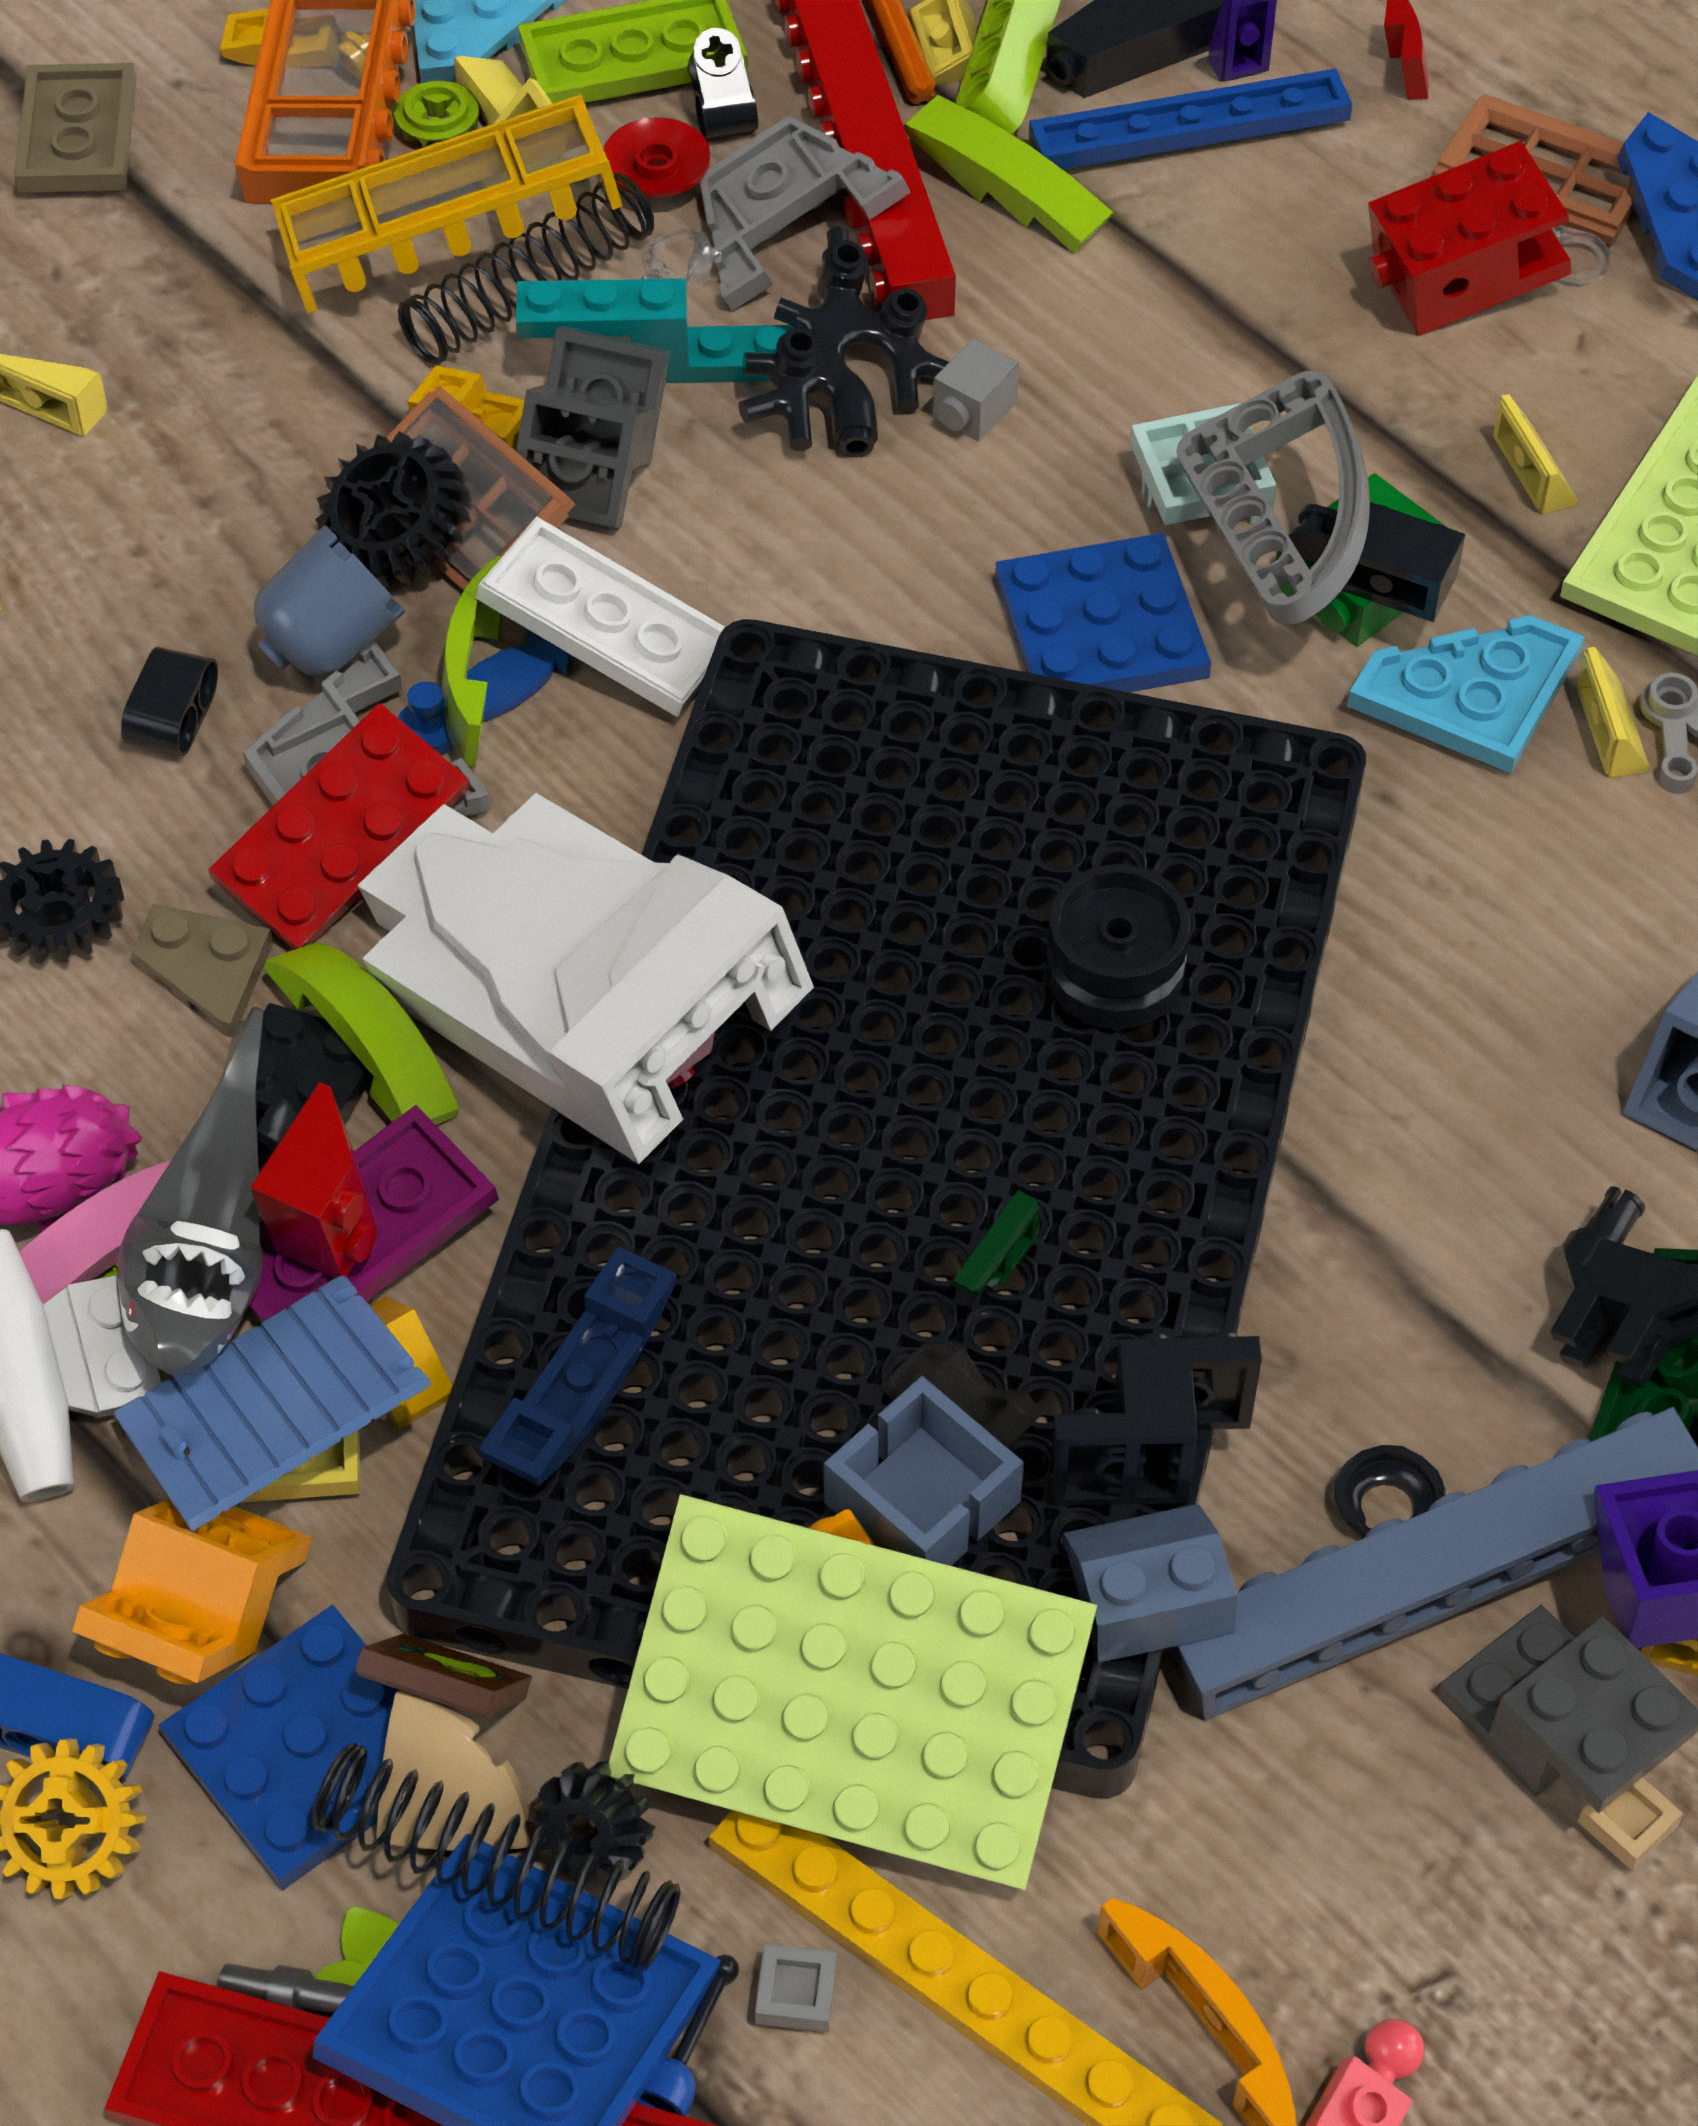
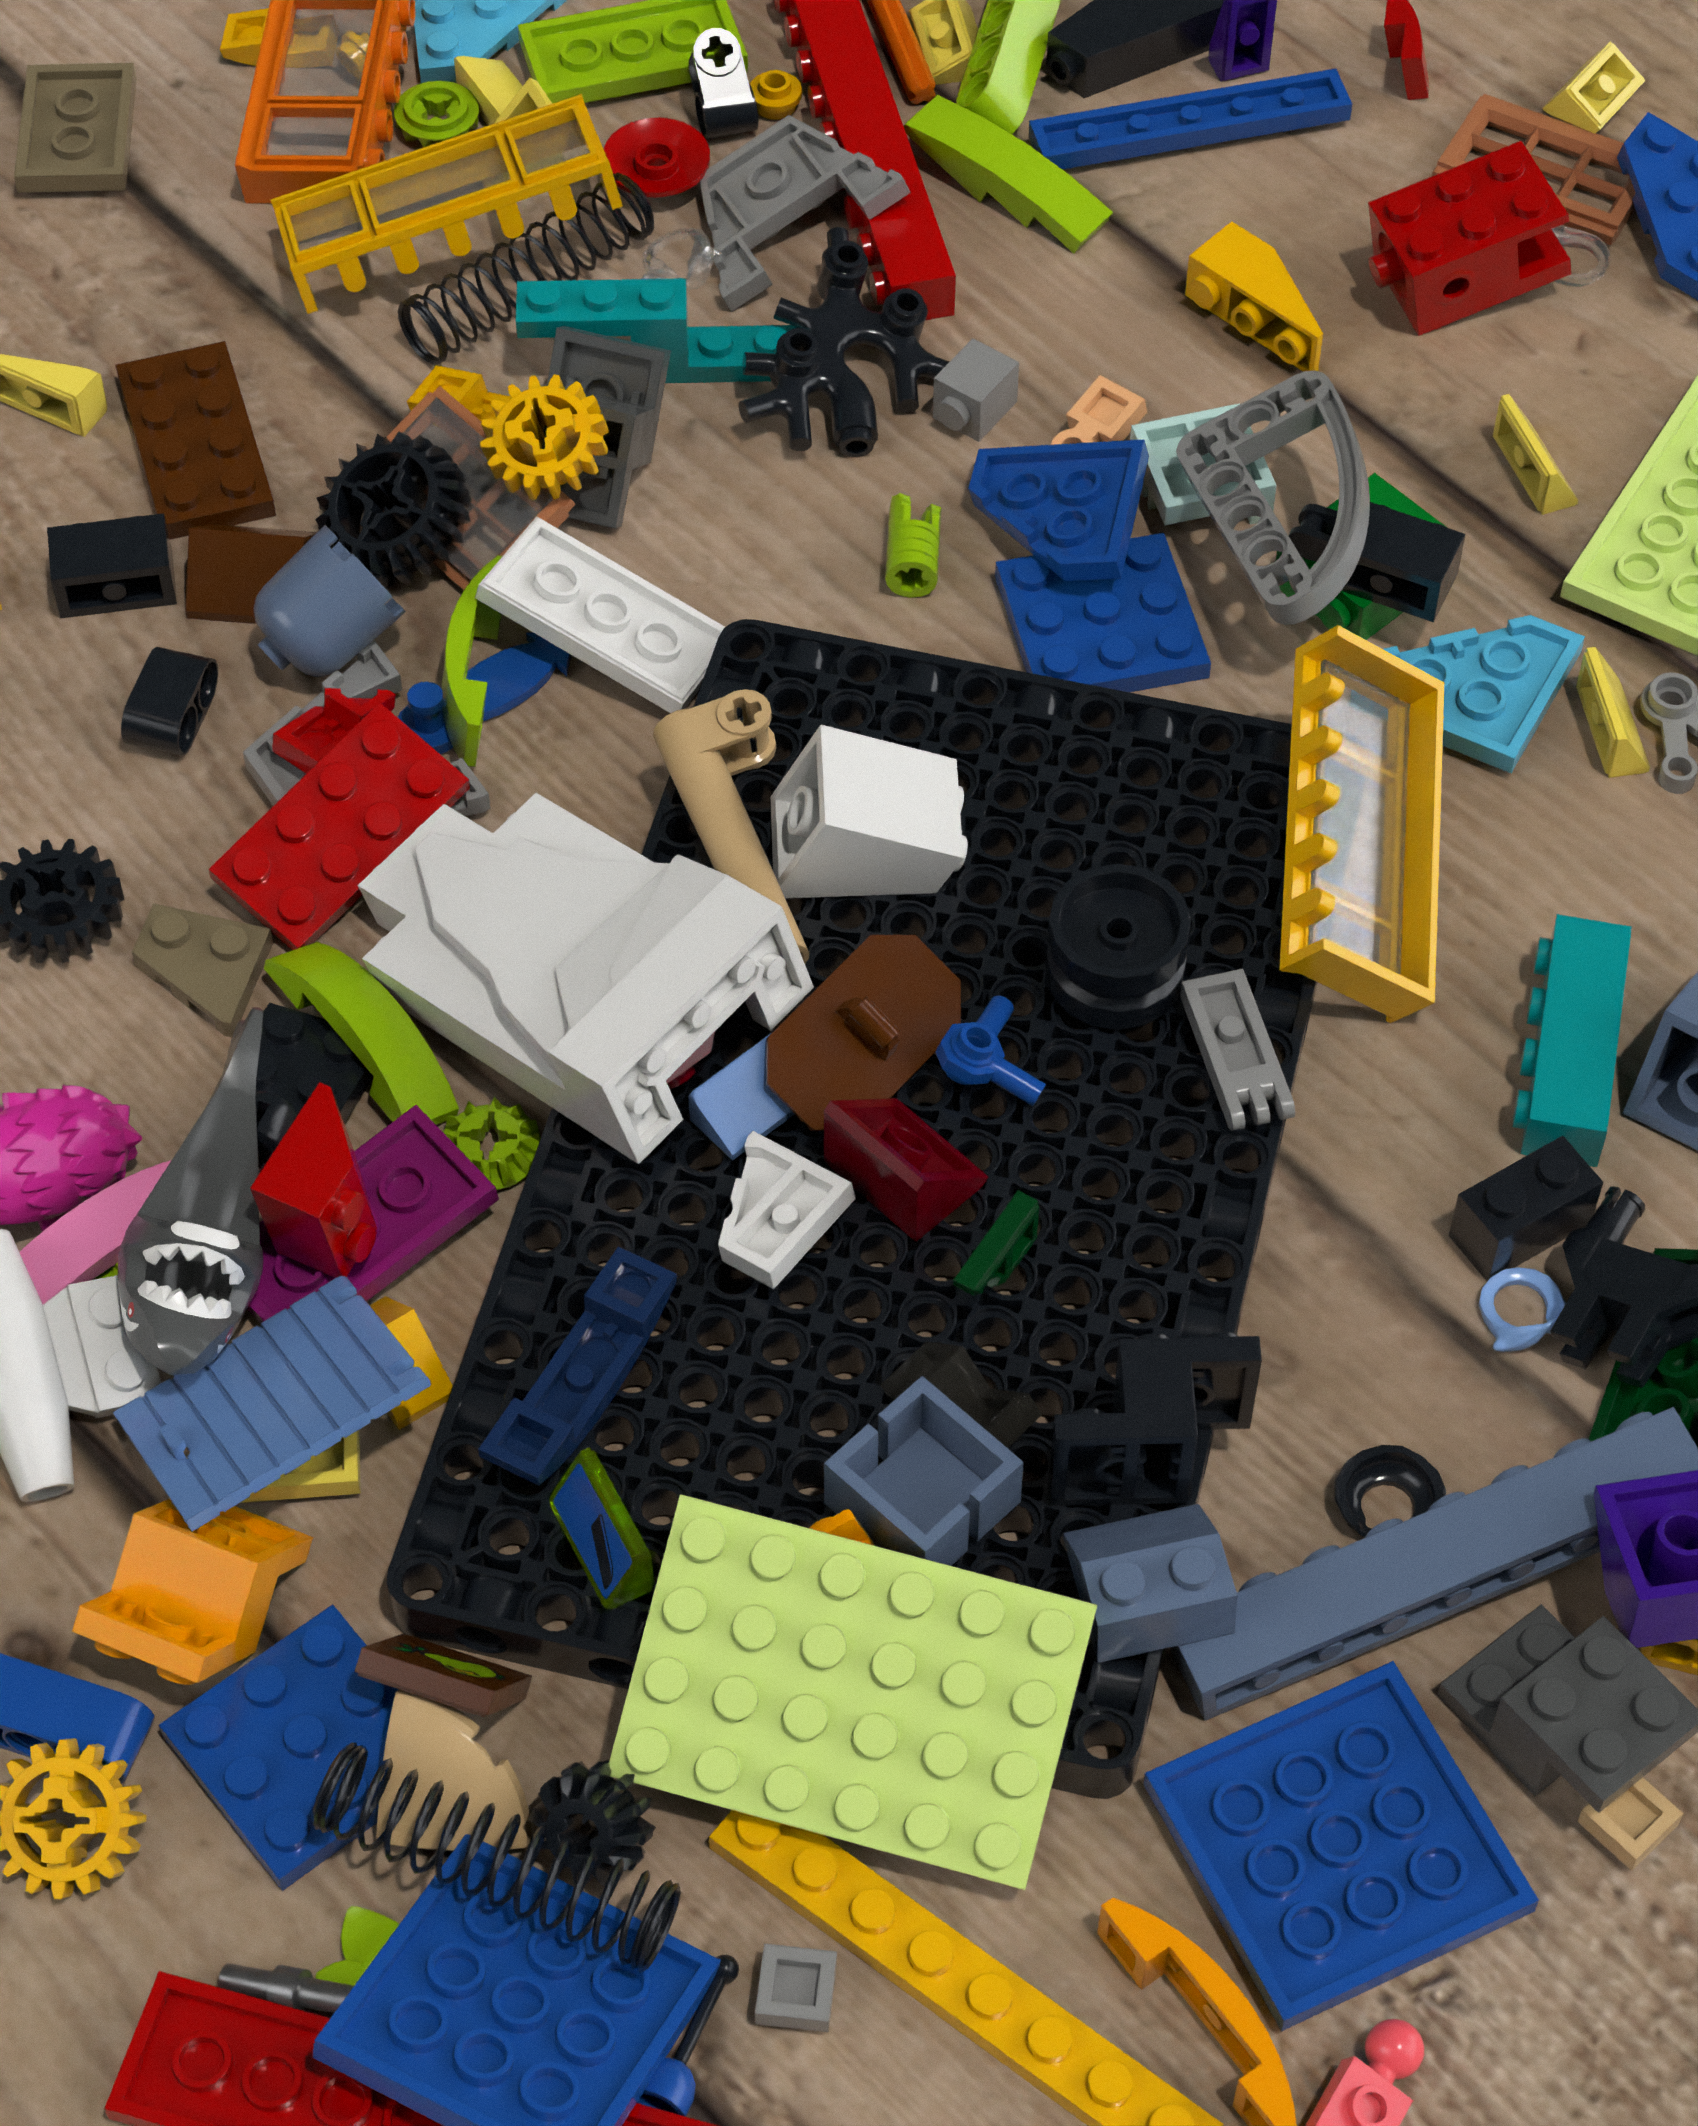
(111, 565): none -> black brick
(195, 439): none -> reddish brown plate
(231, 567): none -> reddish brown slope
(322, 727): none -> red slope
(516, 1146): none -> lime gear
(571, 439): none -> yellow gear
(602, 1532): none -> slope
(702, 753): none -> tan axle
(737, 1103): none -> medium blue slope
(776, 94): none -> yellow plate
(779, 1210): none -> white wing
(863, 1027): none -> reddish brown shield
(866, 819): none -> white slope
(898, 1162): none -> dark red slope
(912, 548): none -> lime hinge
(974, 1055): none -> blue piece
(1065, 501): none -> blue plate
(1102, 414): none -> light nougat plate
(1236, 1048): none -> light grey hinge
(1252, 291): none -> yellow slope
(1339, 1844): none -> blue plate
(1363, 824): none -> window
(1513, 1338): none -> light blue piece
(1525, 1208): none -> black brick
(1575, 1036): none -> teal brick
(1596, 90): none -> light yellow slope

